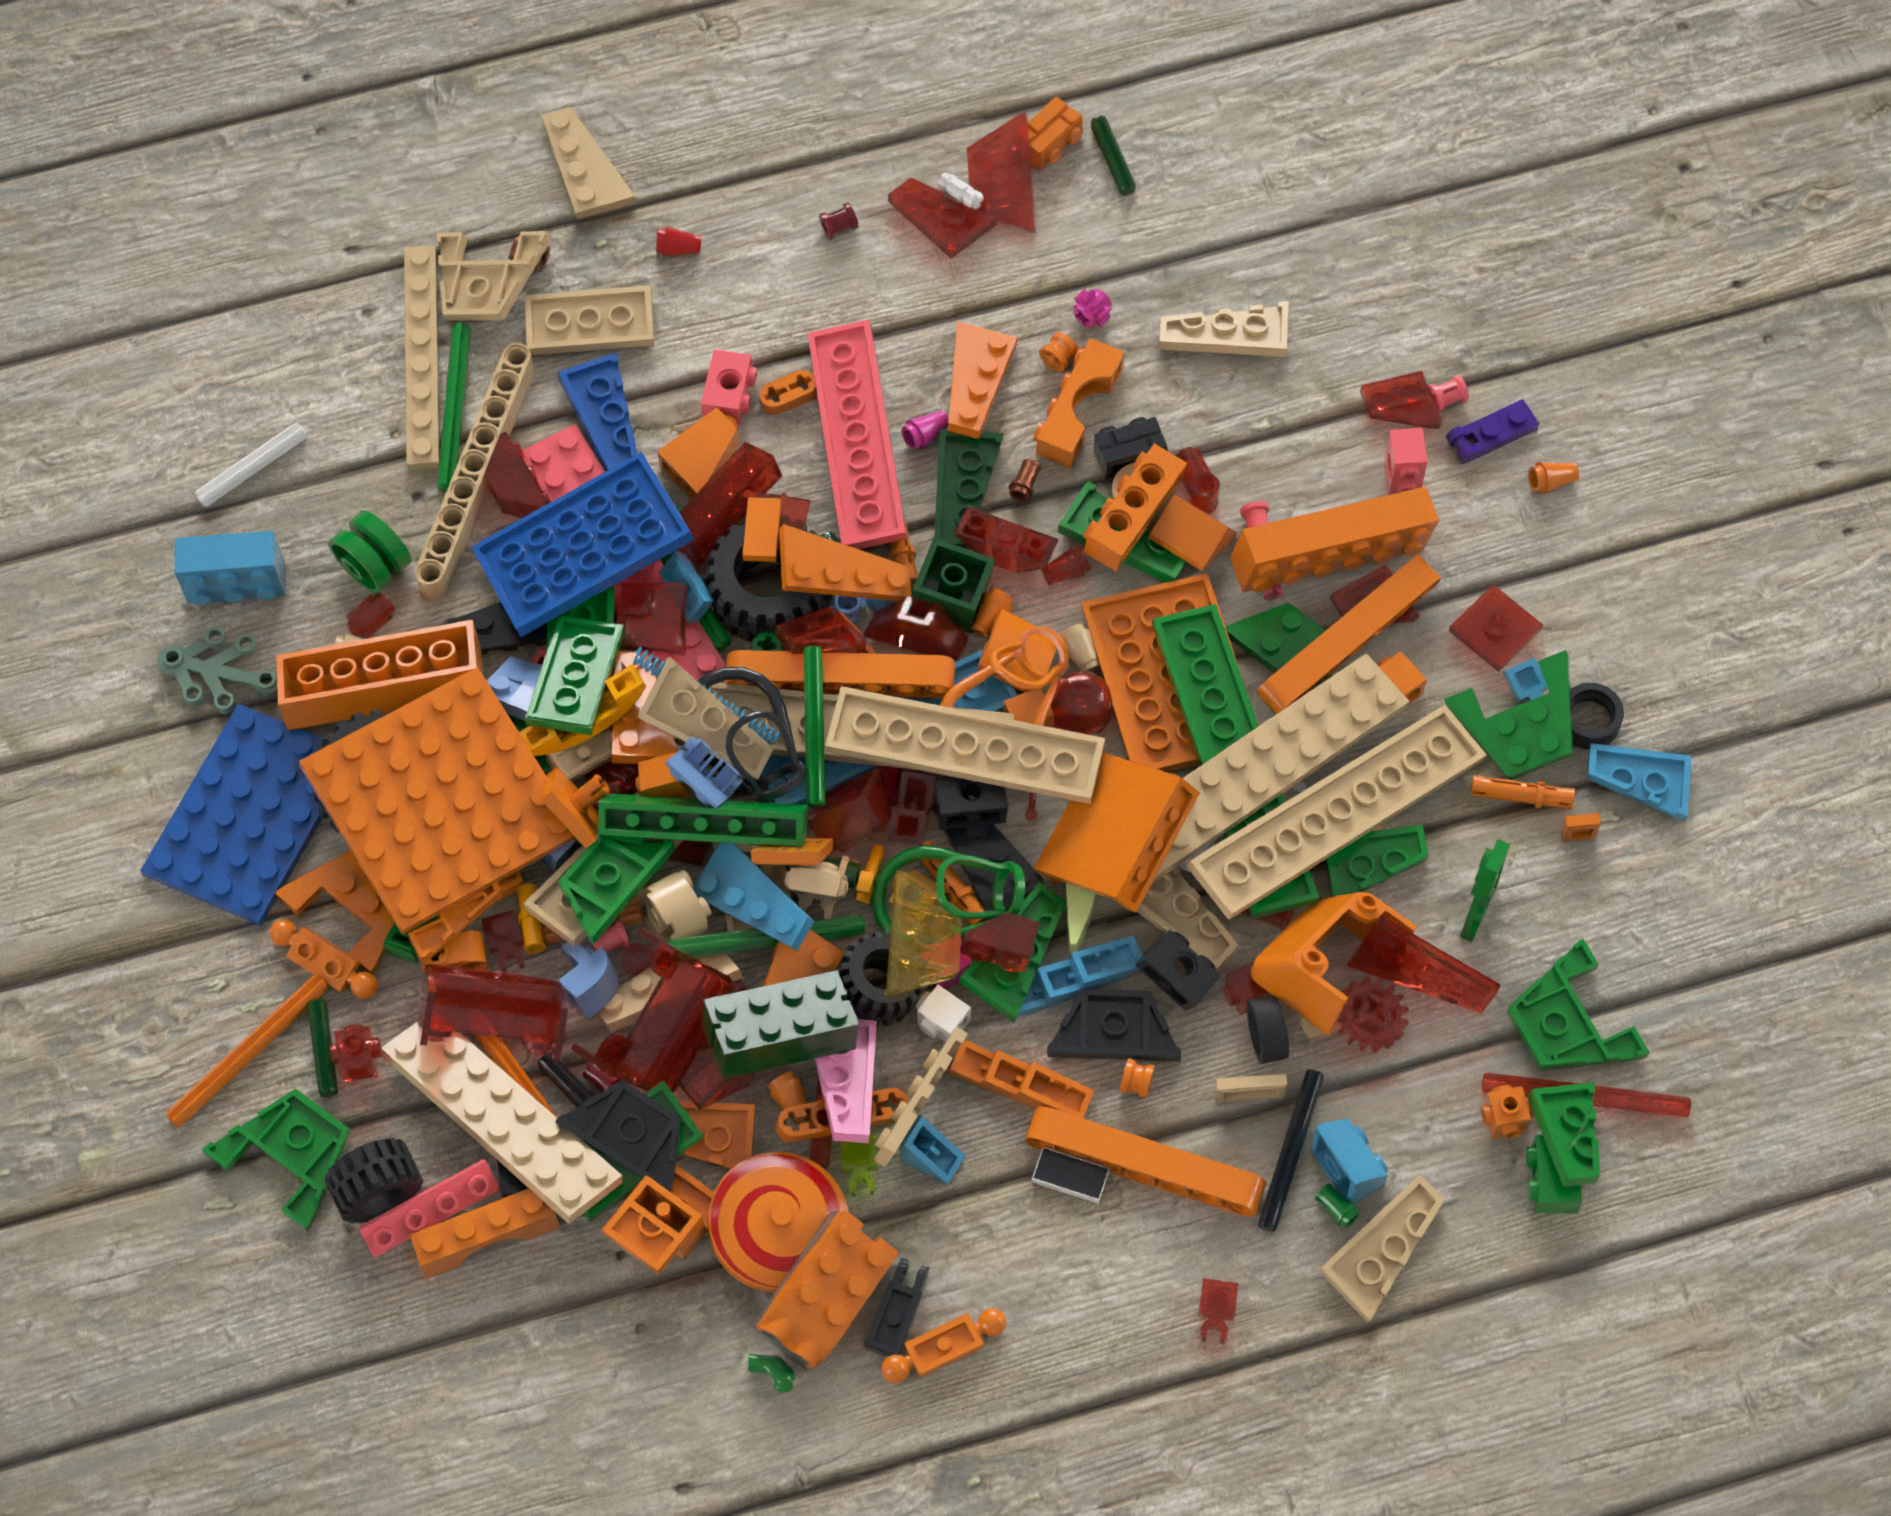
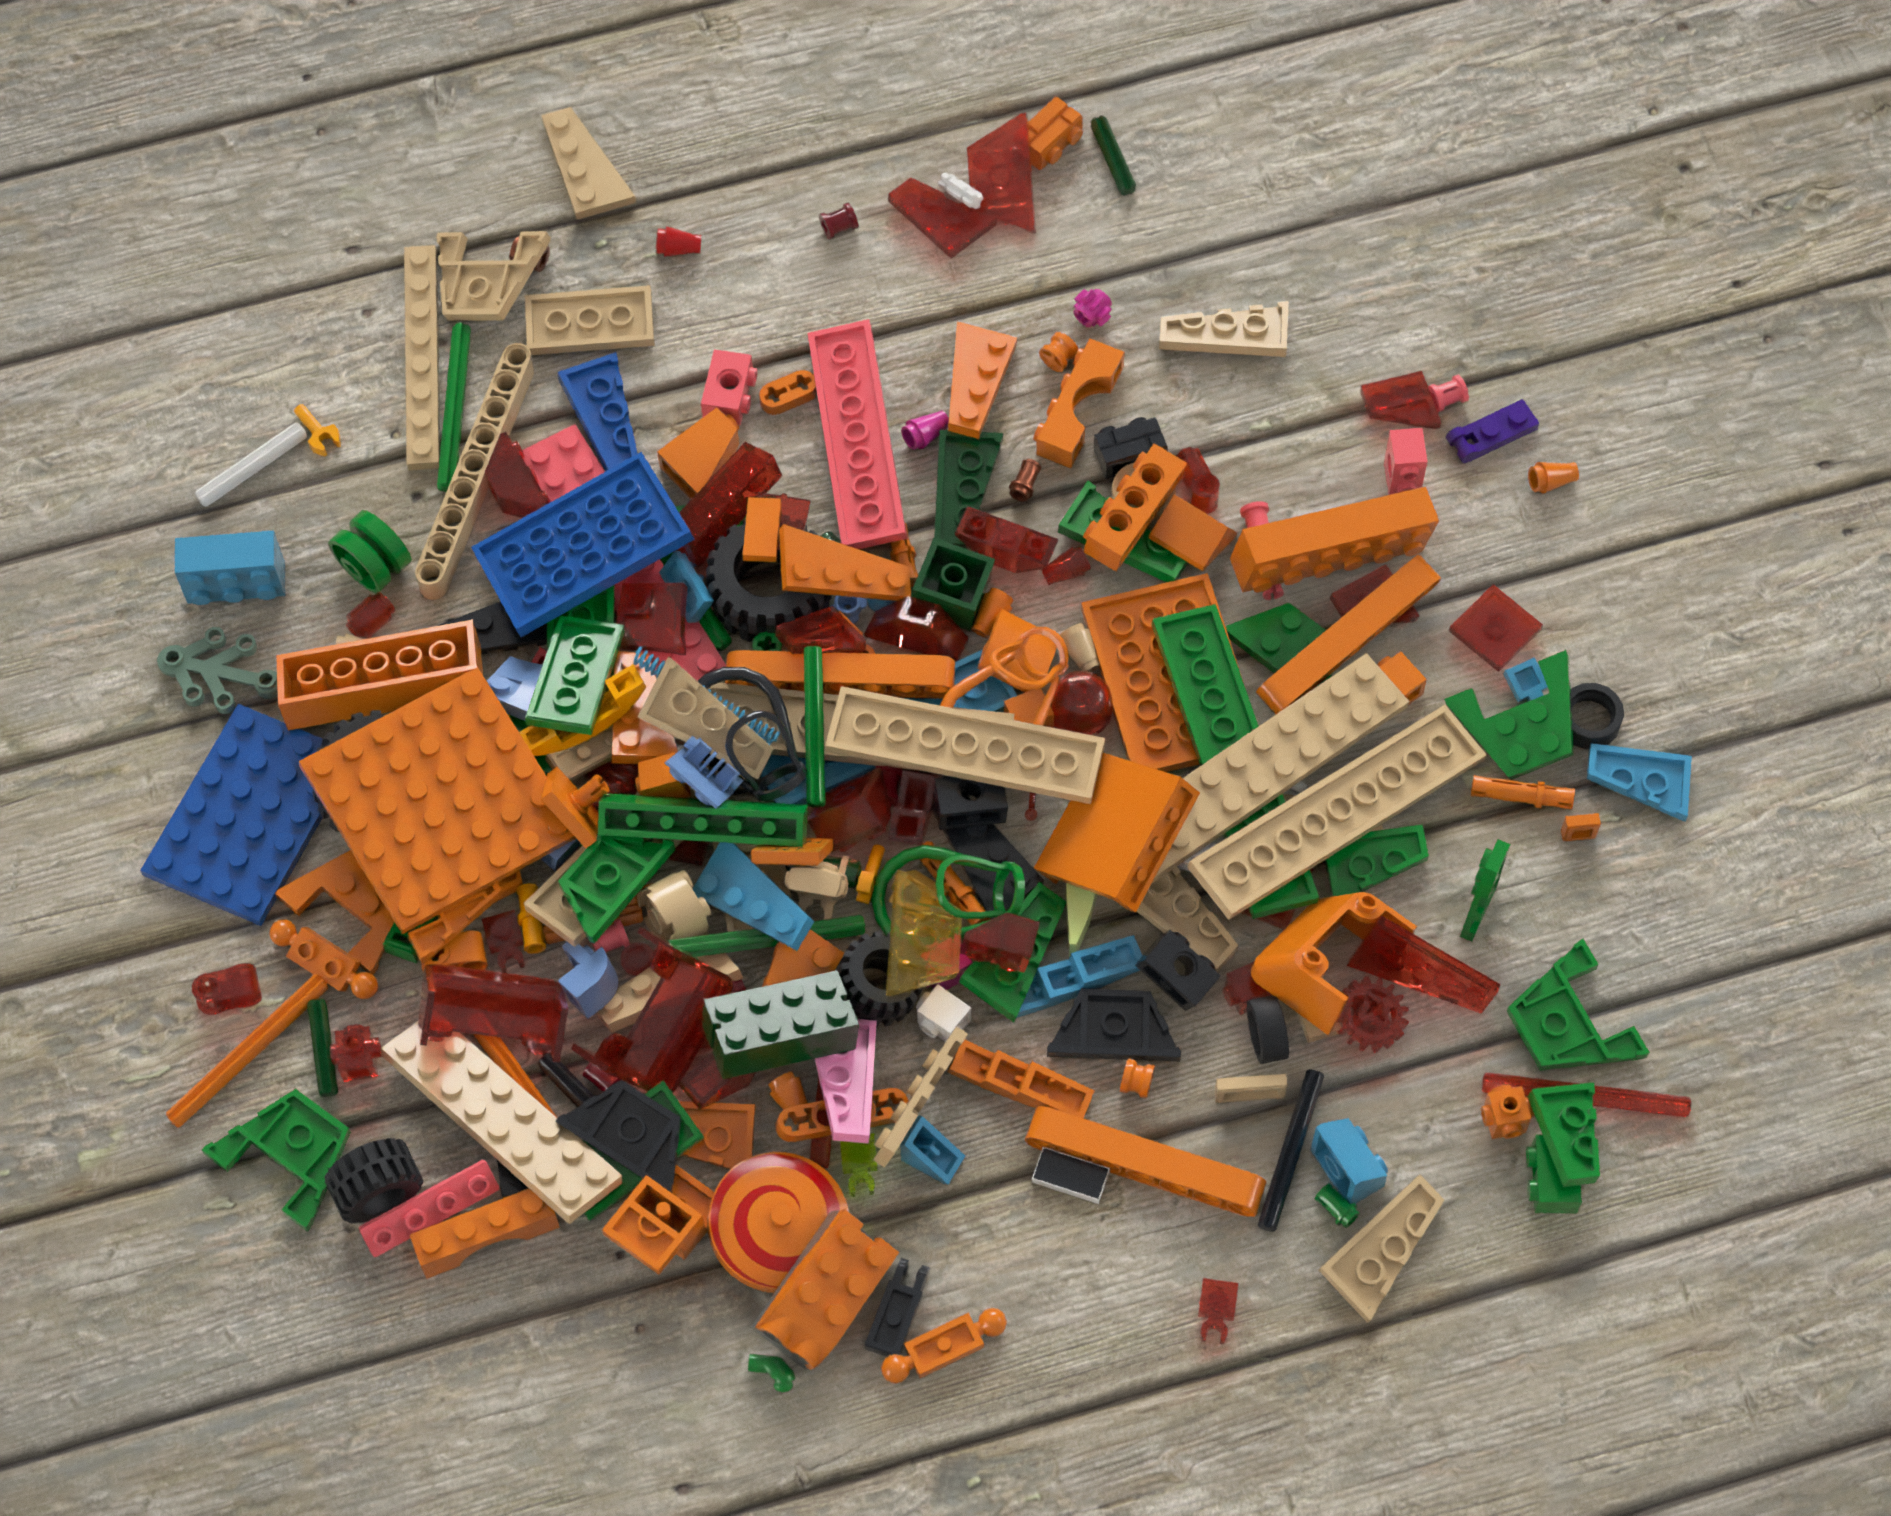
(230, 989): none -> clear red piece
(318, 432): none -> light orange bar

